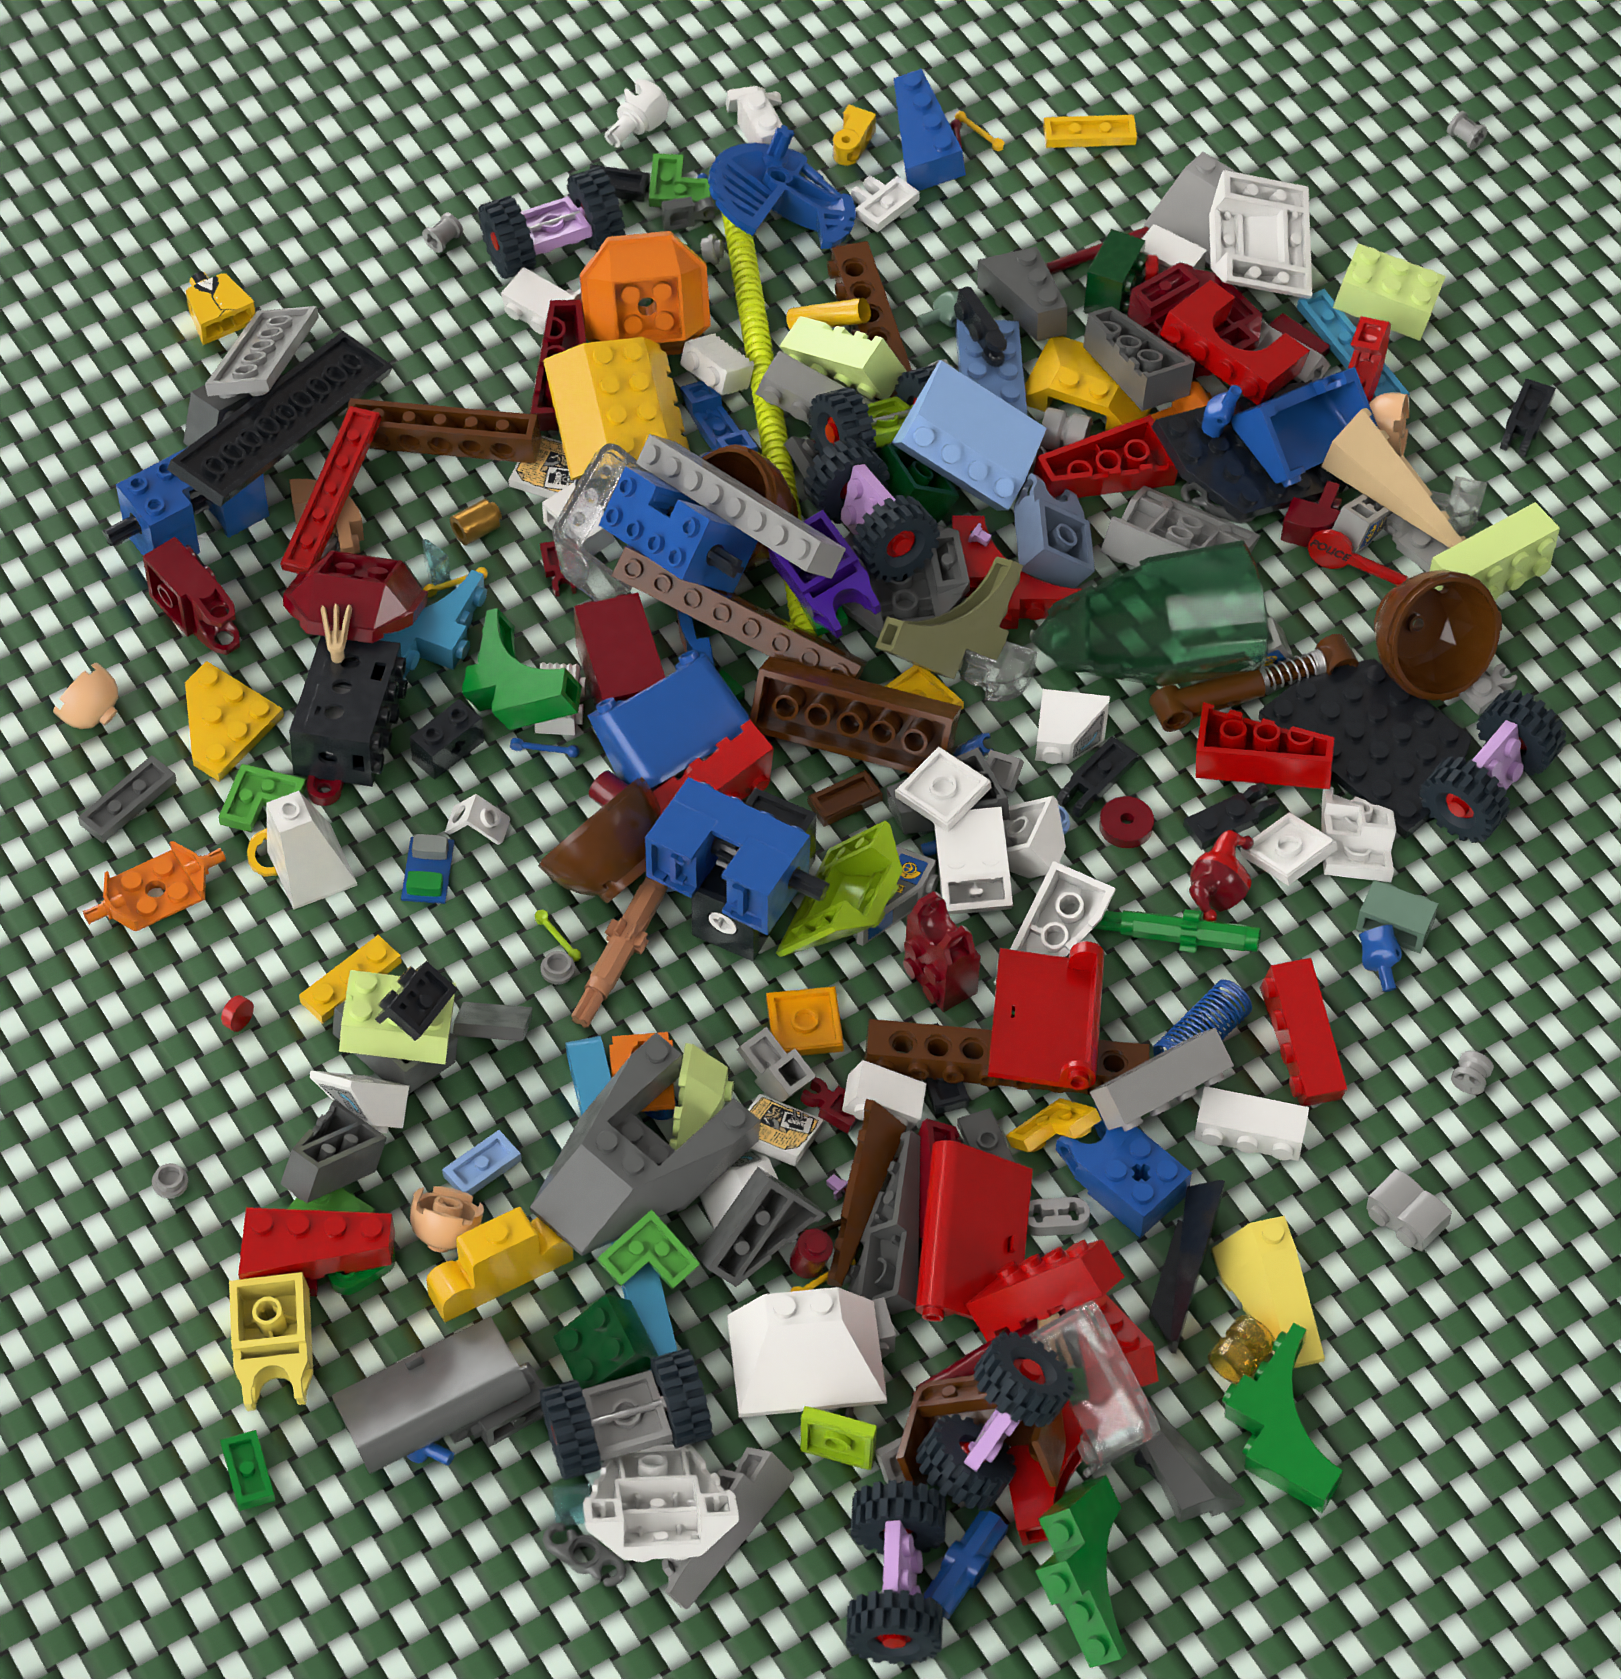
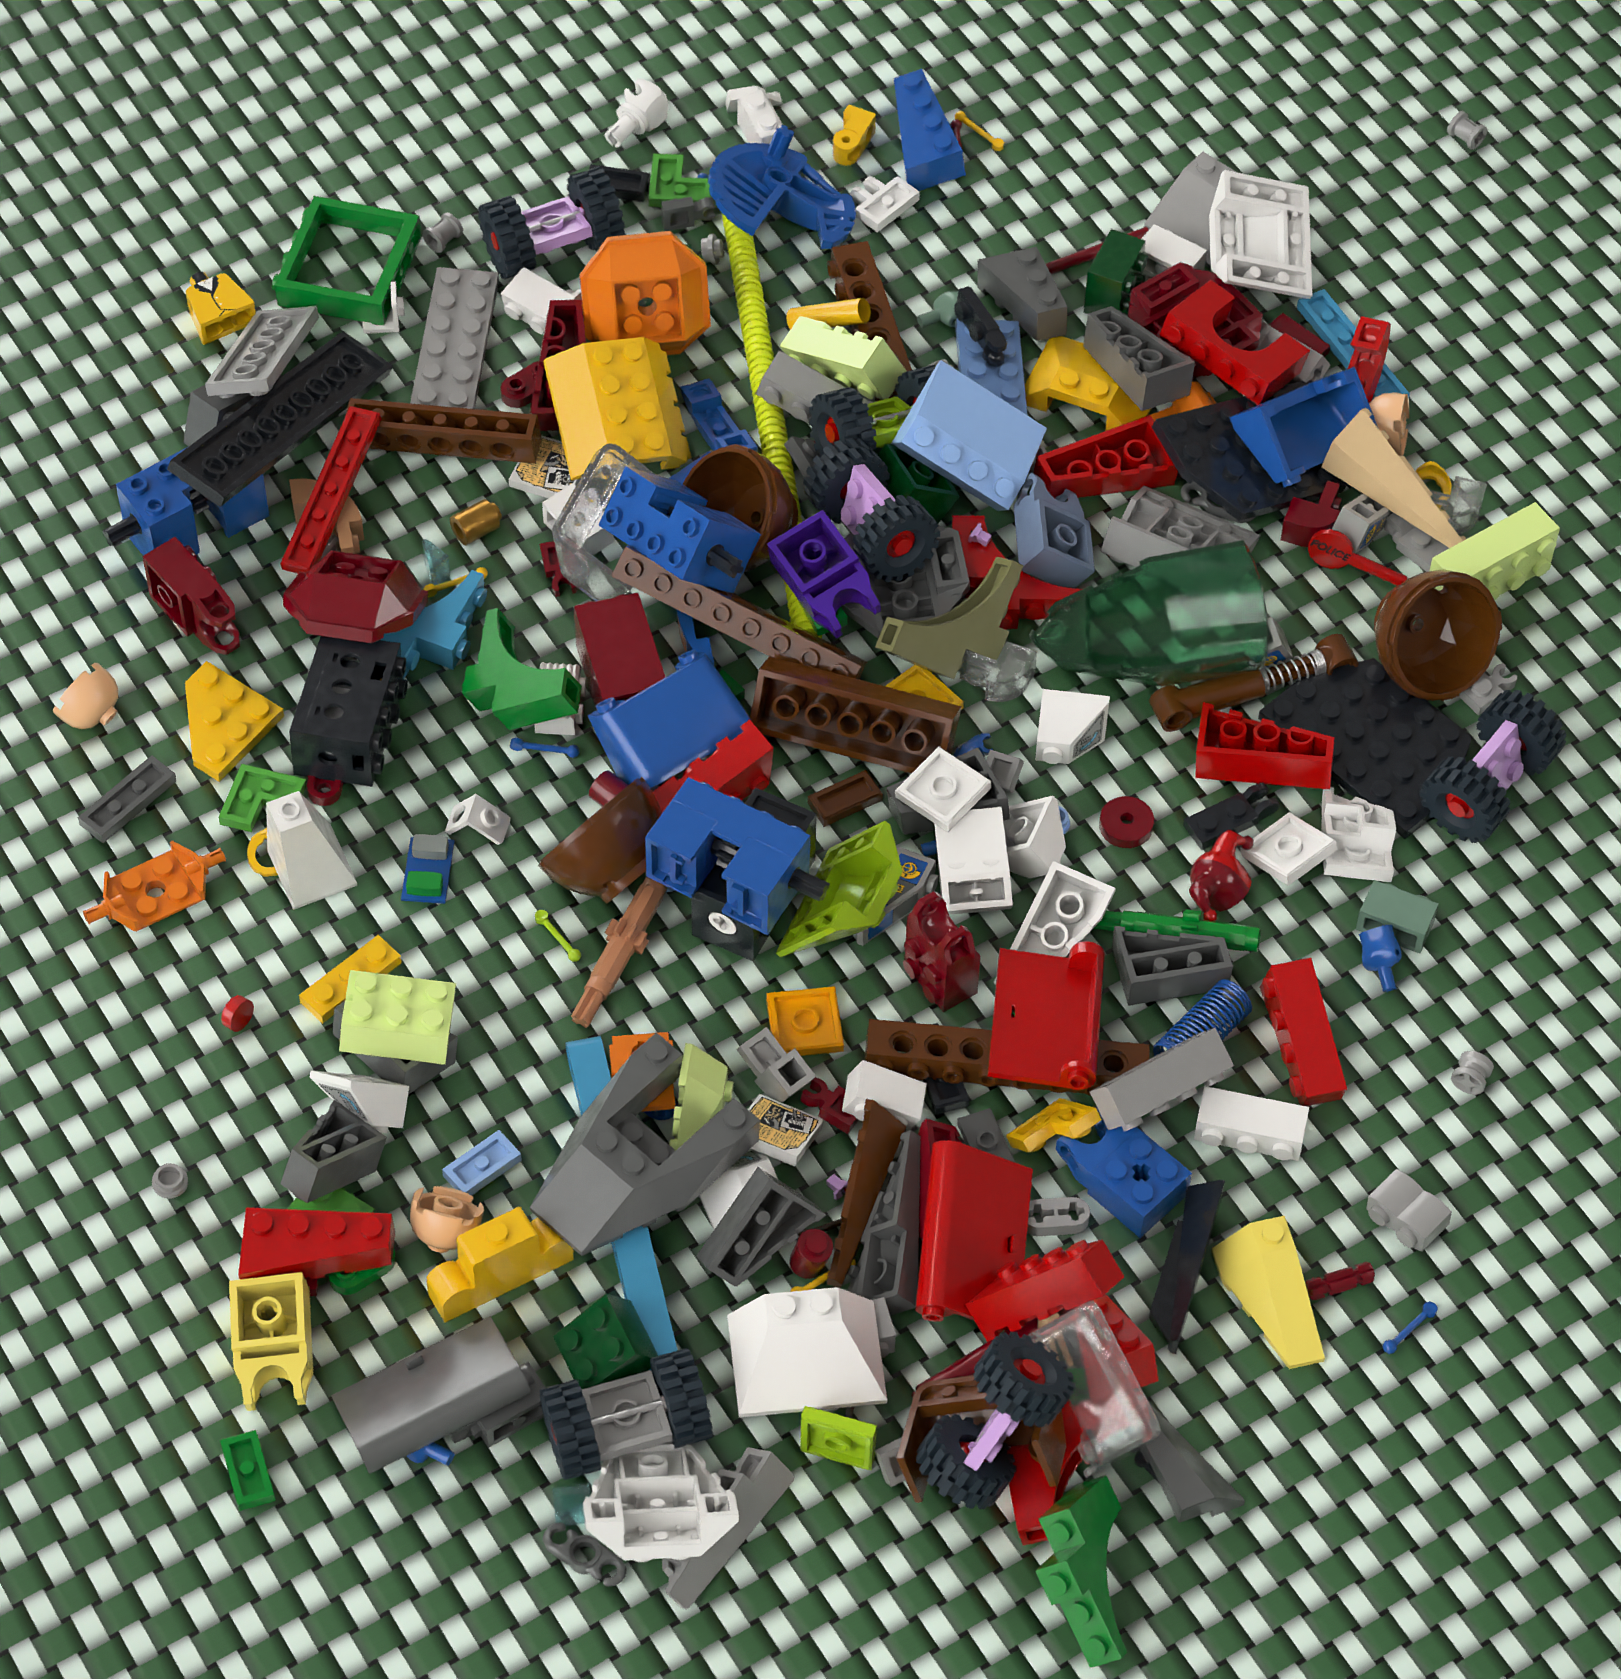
(336, 639): tan piece -> none
(337, 302): none -> green window
(392, 322): none -> white bracket
(417, 1000): black bracket -> none
(446, 739): black brick -> none
(455, 338): none -> light grey plate
(492, 1021): dark grey tile -> none
(524, 379): none -> dark red plate
(557, 967): light grey plate -> none
(649, 1243): bright green plate -> none
(717, 364): white brick -> none
(741, 506): light grey brick -> none
(900, 1525): black plate -> none
(966, 1561): blue piece -> none
(1063, 429): light grey wheel -> none
(1089, 131): yellow plate -> none
(1098, 775): black hinge -> none
(1152, 267): red tile -> none
(1168, 966): none -> dark grey wedge
(1220, 411): blue piece -> none
(1241, 1349): clear yellow wheel -> none
(1281, 1448): green arch -> none
(1340, 1280): none -> dark red axle
(1389, 291): yellowish green piece -> none
(1429, 1310): none -> blue hinge
(1433, 471): none -> yellow piece
(1528, 414): black hinge -> none

